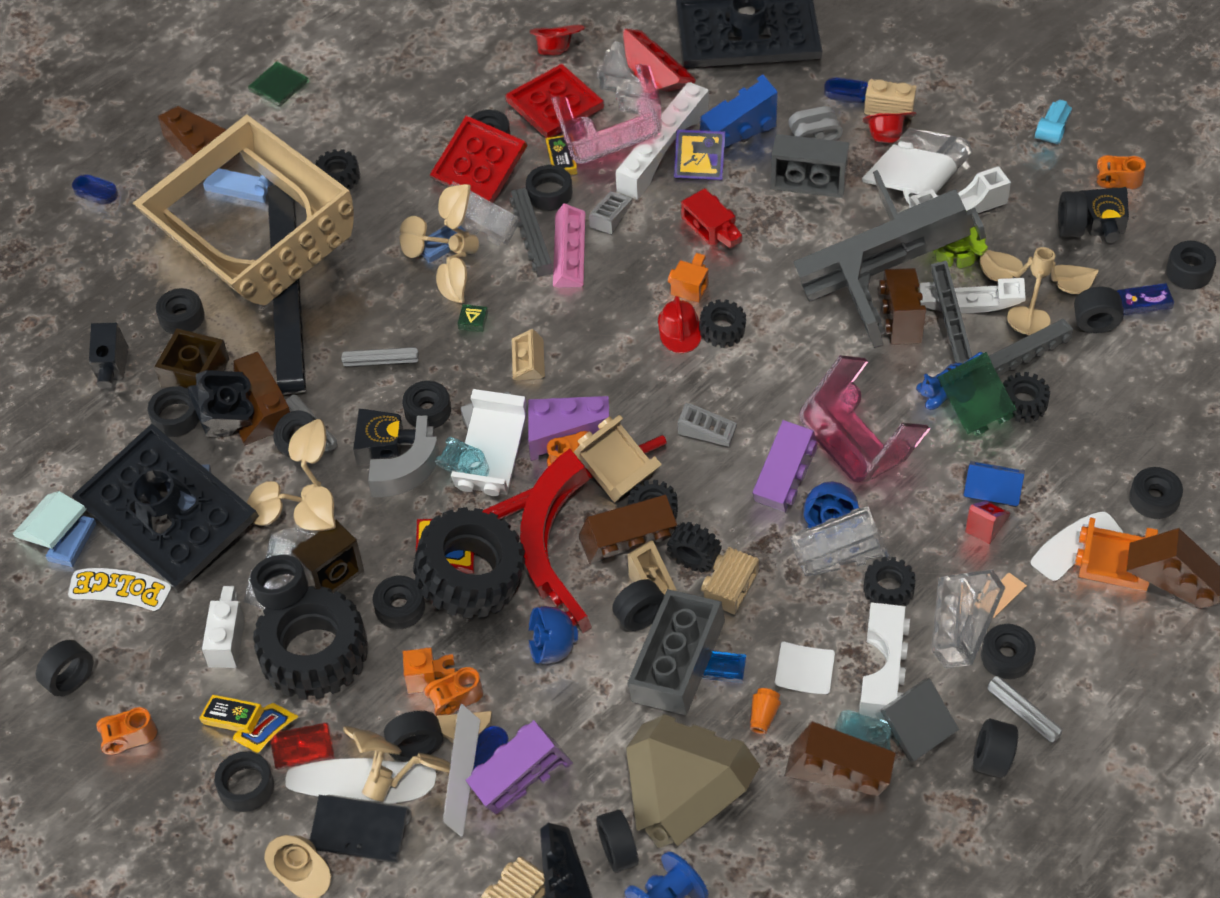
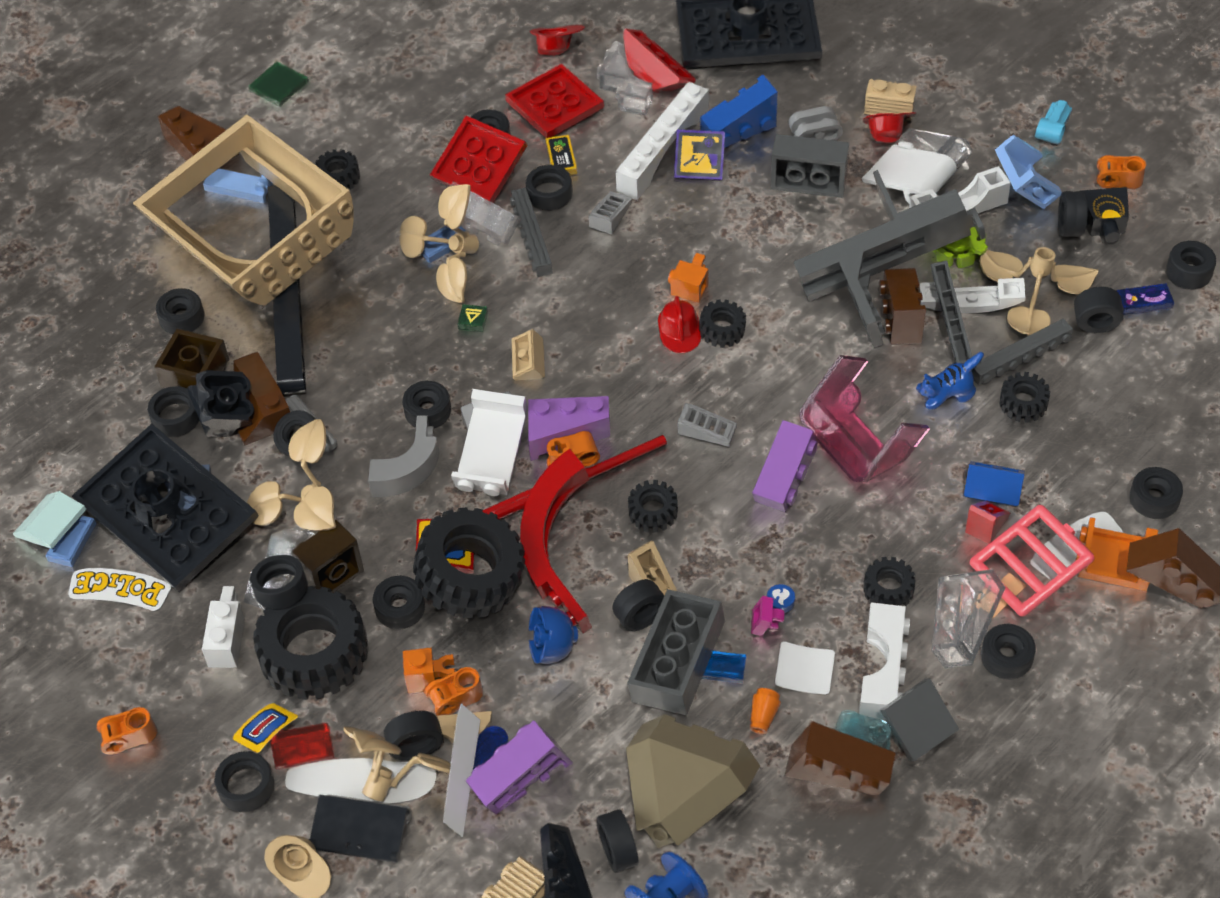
(54, 661): black tyre -> none
(95, 189): clear blue tile -> none
(107, 353): black torso -> none
(231, 714): tile -> none
(380, 356): light grey axle -> none
(380, 436): black torso -> none
(460, 456): clear light blue piece -> none
(569, 247): bright pink slope -> none
(589, 145): clear pink windscreen -> none
(615, 458): tan panel -> none
(627, 528): reddish brown wedge -> none
(694, 546): black tyre -> none
(710, 219): red hinge -> none
(731, 579): tan brick -> none
(765, 616): none -> dark pink tile
(782, 596): none -> blue tile
(828, 502): blue cylinder -> none
(839, 542): clear wedge -> none
(846, 90): clear blue tile -> none
(977, 395): clear green panel -> none
(995, 748): black tyre -> none
(1018, 161): none -> light blue panel
(1025, 709): light grey axle -> none
(1064, 573): none -> coral bar

